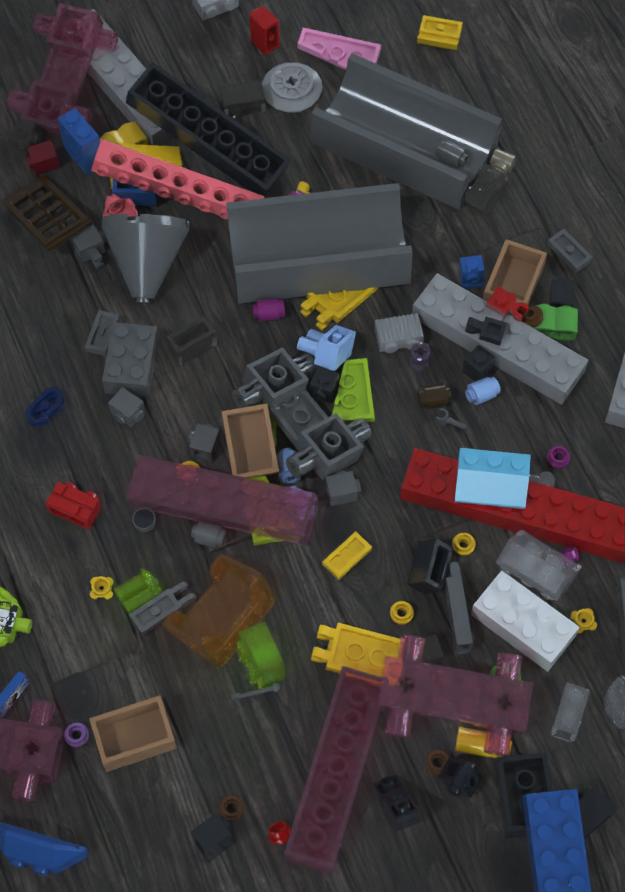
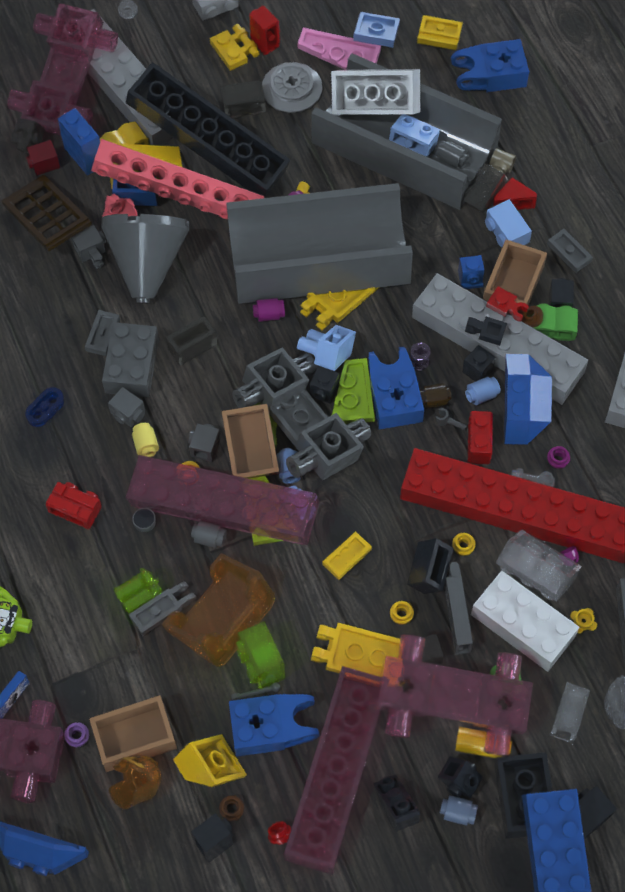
(96, 583): yellow plate -> none
(127, 9): none -> clear plate
(140, 781): none -> clear orange helmet
(145, 440): none -> light yellow brick
(209, 762): none -> yellow slope
(229, 50): none -> yellow plate
(276, 723): none -> blue brick
(342, 488): dark grey brick -> none
(376, 29): none -> medium blue tile
(376, 91): none -> white brick
(395, 391): none -> blue brick
(398, 332): light grey brick -> none
(414, 134): none -> light blue brick
(436, 755): reddish brown plate -> none
(459, 810): none -> sand blue brick
(480, 437): none -> red brick
(492, 66): none -> blue brick
(492, 478): medium azure slope -> none
(507, 224): none -> light blue brick
(519, 195): none -> red slope
(526, 399): none -> blue wedge

